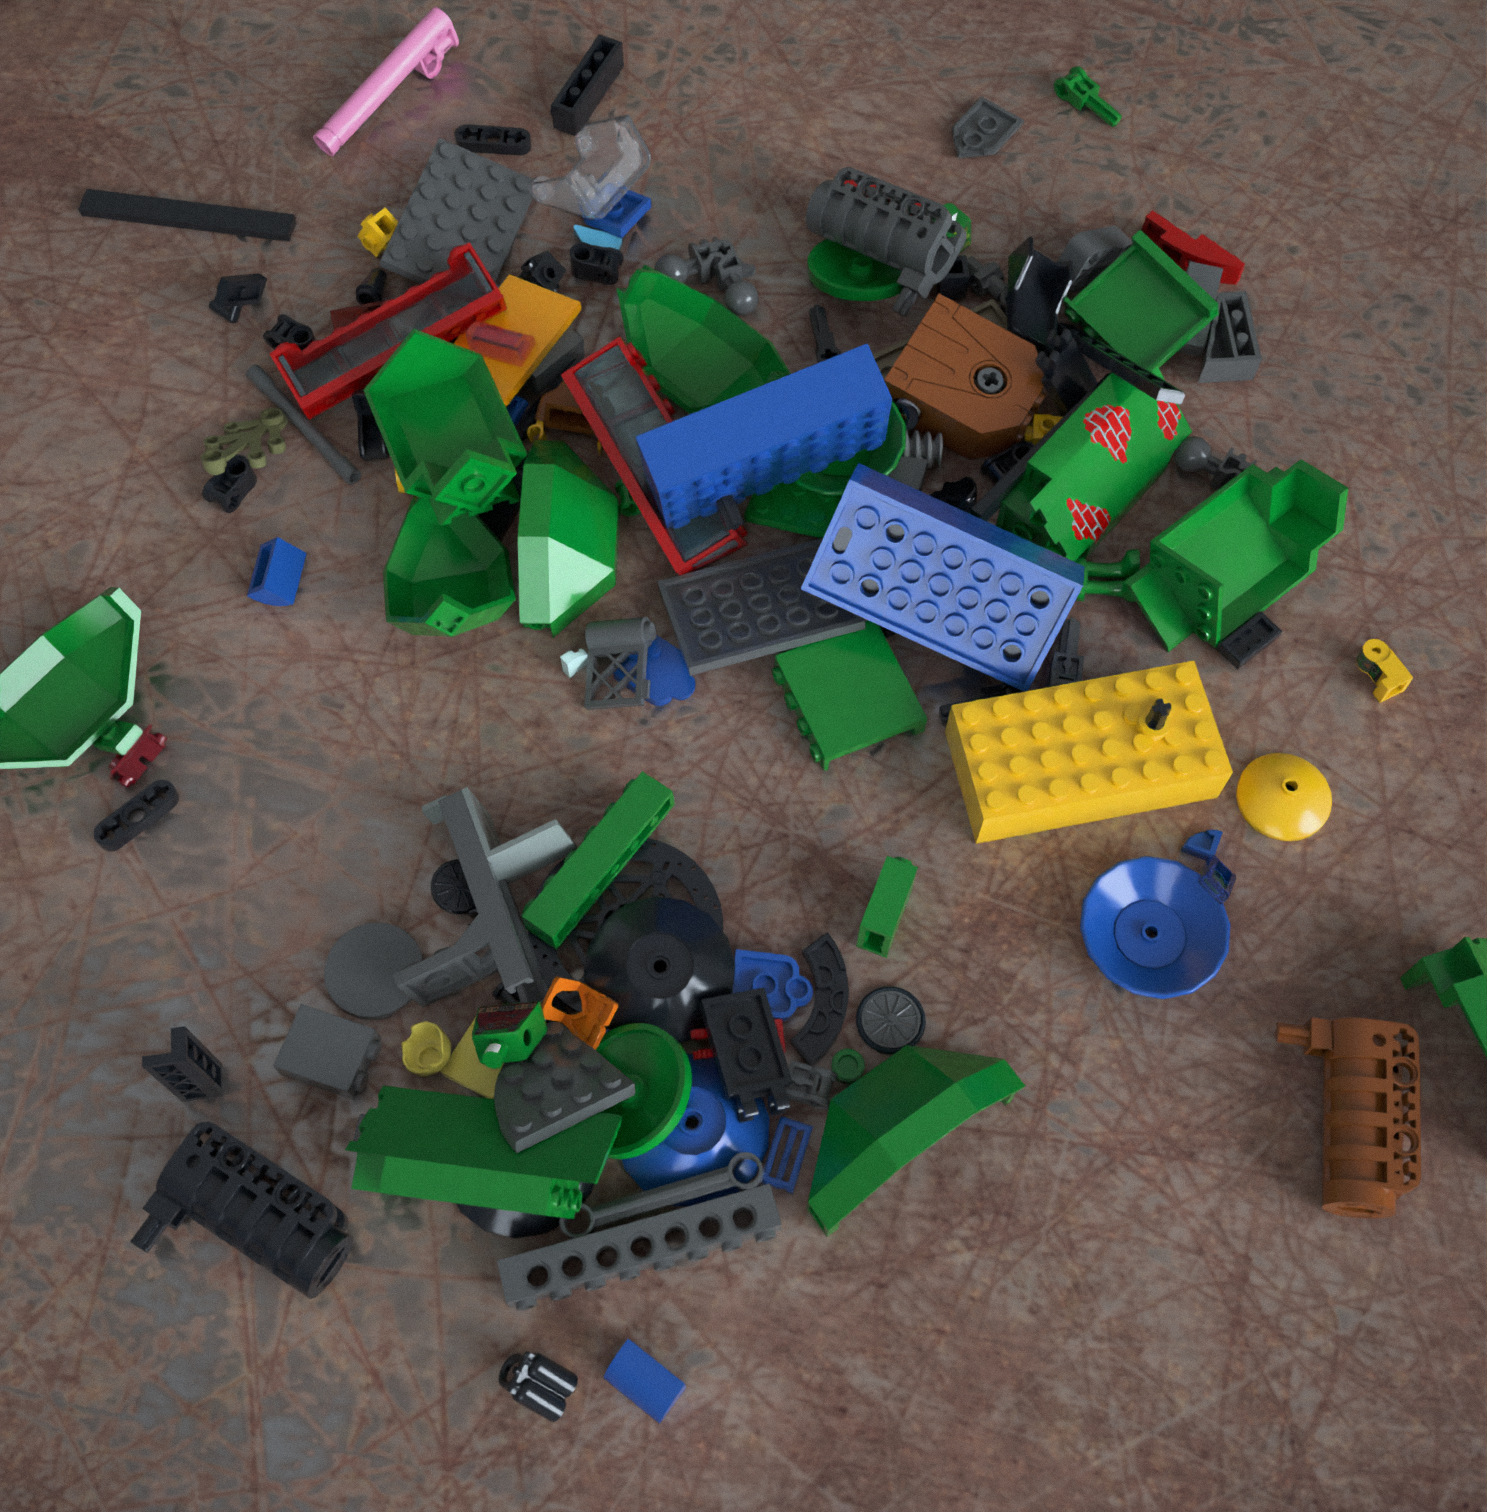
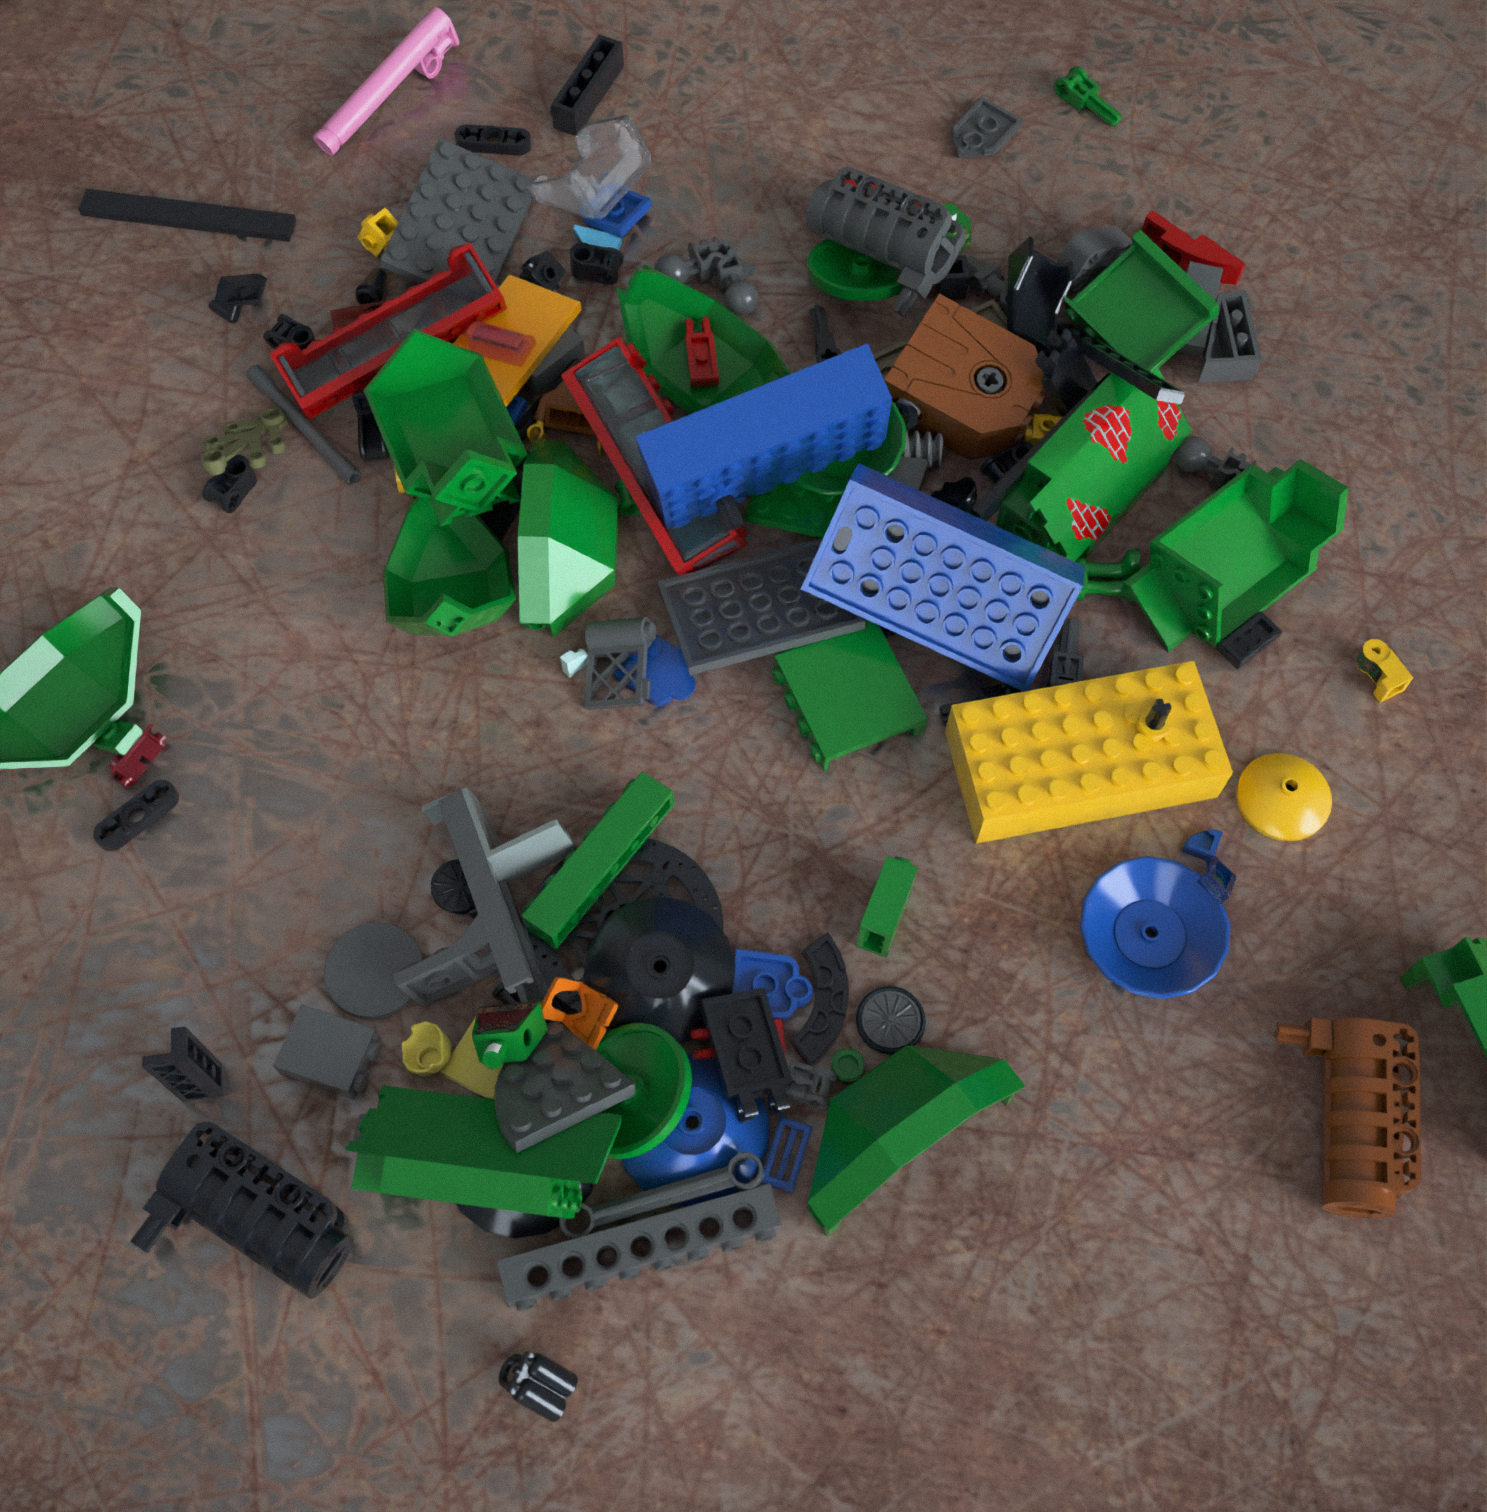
(276, 573): blue brick -> none
(644, 1381): blue brick -> none
(701, 355): none -> red hinge

